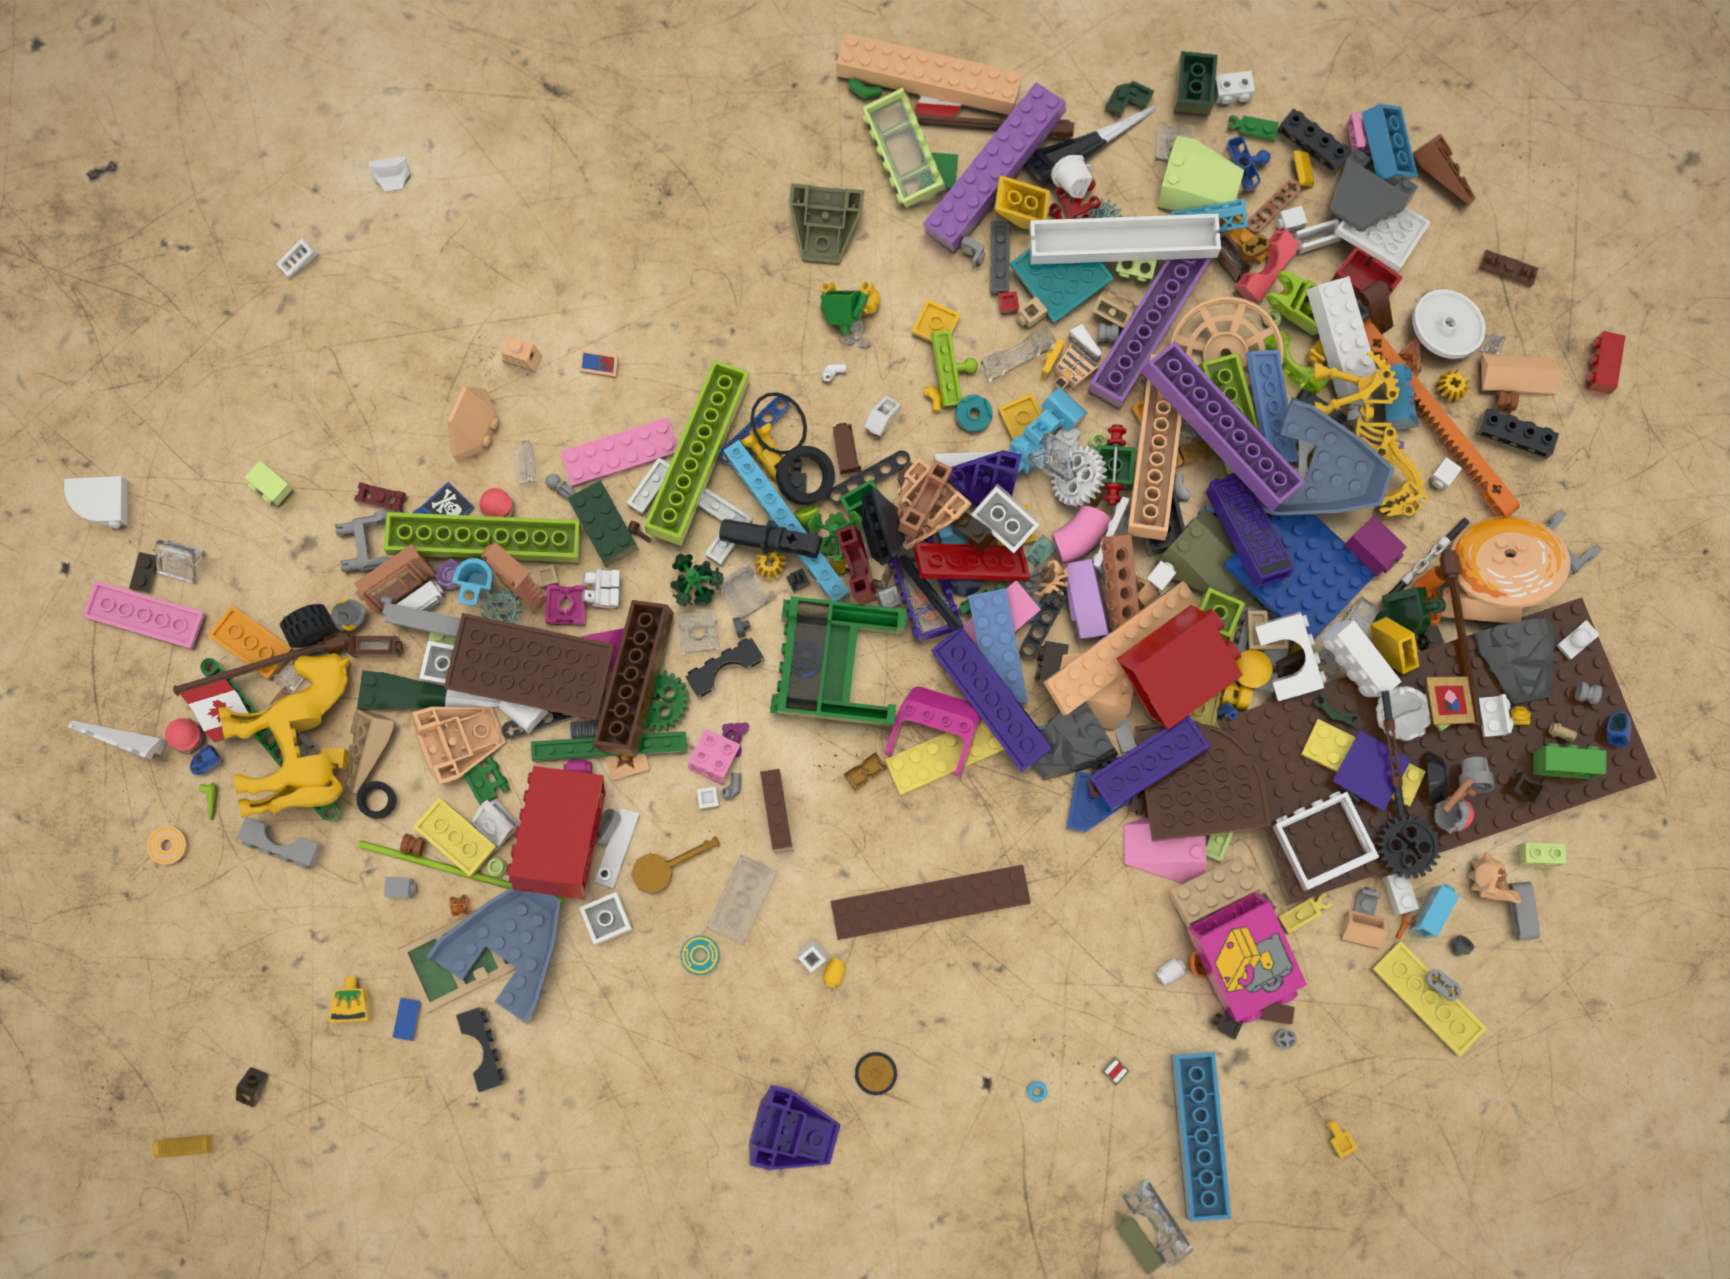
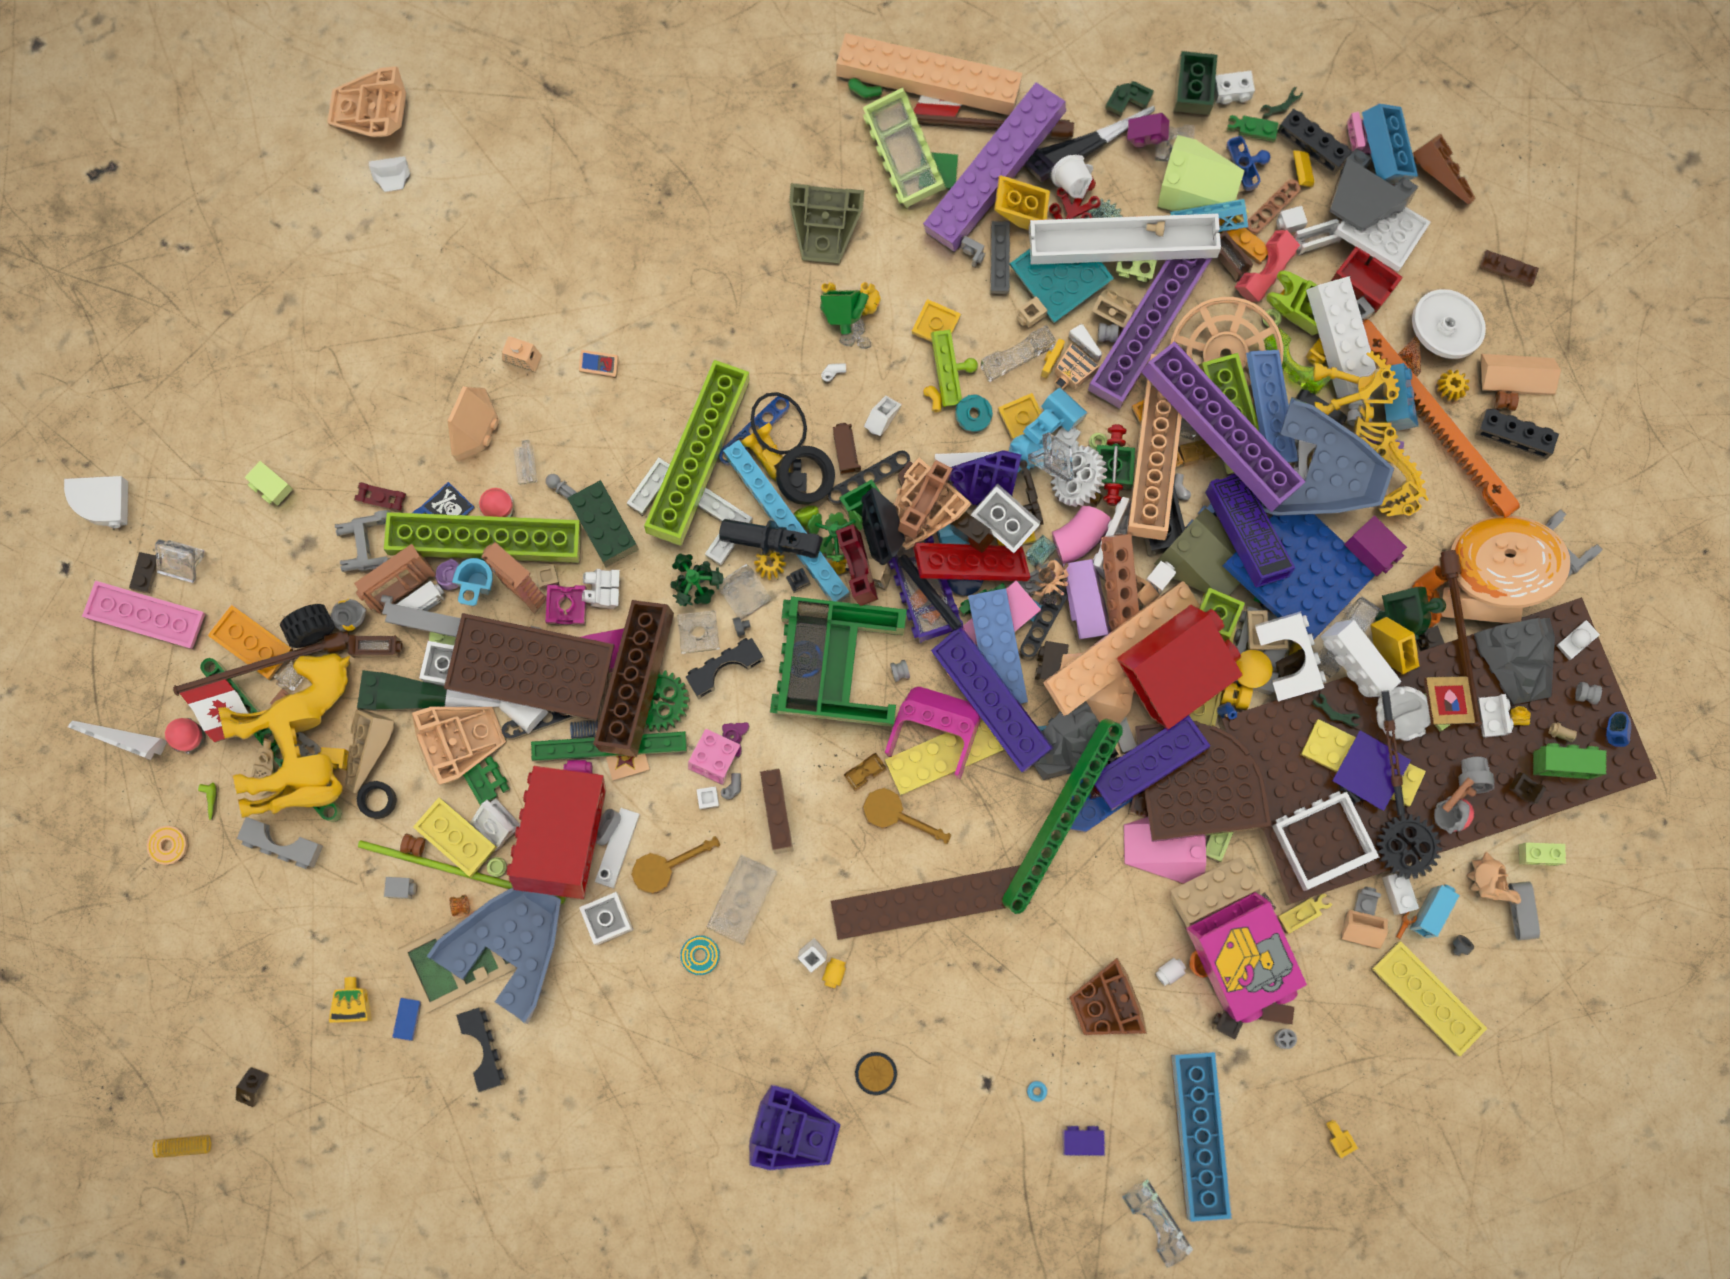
(205, 761): blue rock -> none
(263, 767): none -> tan piece
(298, 248): white slope -> none
(370, 103): none -> light nougat wedge
(505, 602): clear light blue gear -> none
(619, 452): bright pink plate -> none
(633, 528): reddish brown hand -> none
(885, 808): none -> pearl gold piece
(888, 597): white plate -> none
(900, 670): none -> light grey wheel
(1008, 302): red plate -> none
(1031, 493): none -> dark brown piece
(1062, 825): none -> green beam
(1083, 1142): none -> dark purple brick
(1109, 1004): none -> dark orange wedge
(1115, 1071): tile -> none
(1138, 1243): olive piece -> none
(1148, 130): none -> magenta brick
(1158, 228): none -> tan piece
(1252, 245): pearl gold beam -> none
(1283, 107): none -> dark green piece
(1376, 299): reddish brown door -> none
(1436, 778): black piece -> none
(1440, 988): light grey beam -> none
(1443, 543): white piece -> none
(1444, 474): white brick -> none
(1492, 344): clear piece -> none
(1606, 362): red brick -> none

